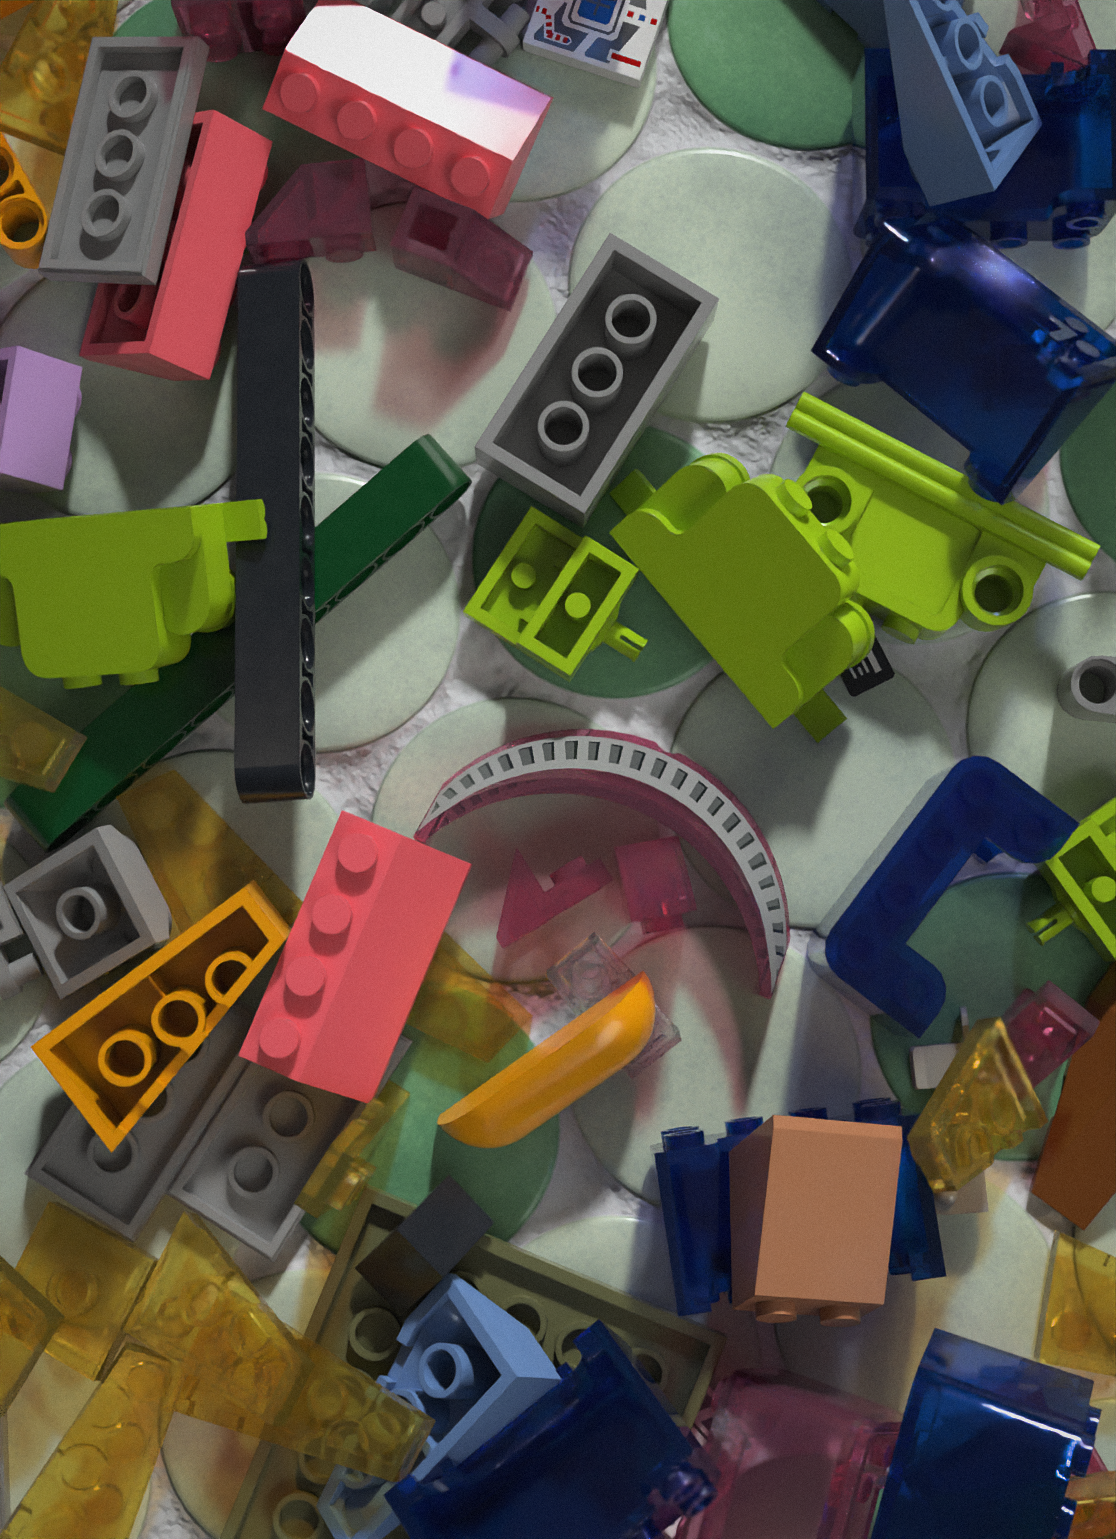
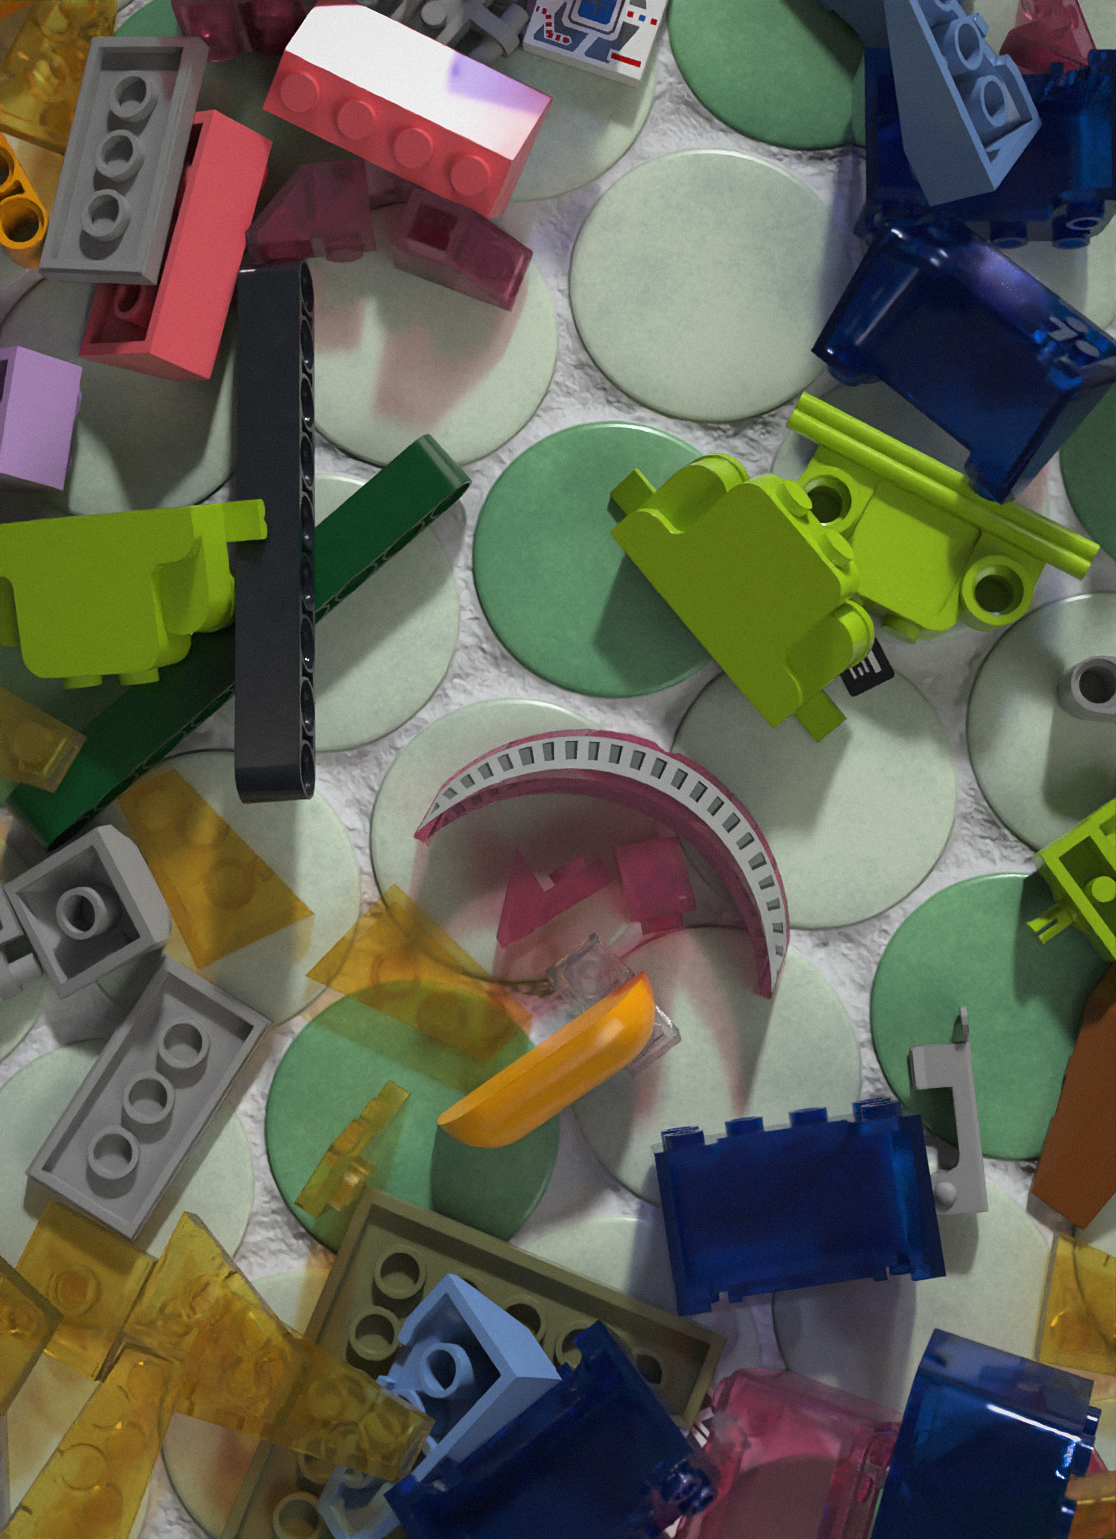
(146, 1025): light orange wedge -> none
(263, 1153): light grey tile -> none
(355, 959): coral slope -> none
(425, 1245): black slope -> none
(556, 596): lime plate -> none
(596, 380): light grey brick -> none
(813, 1218): nougat slope -> none
(956, 814): clear blue windscreen -> none
(975, 1110): clear yellow wing -> none
(1047, 1029): clear pink slope -> none

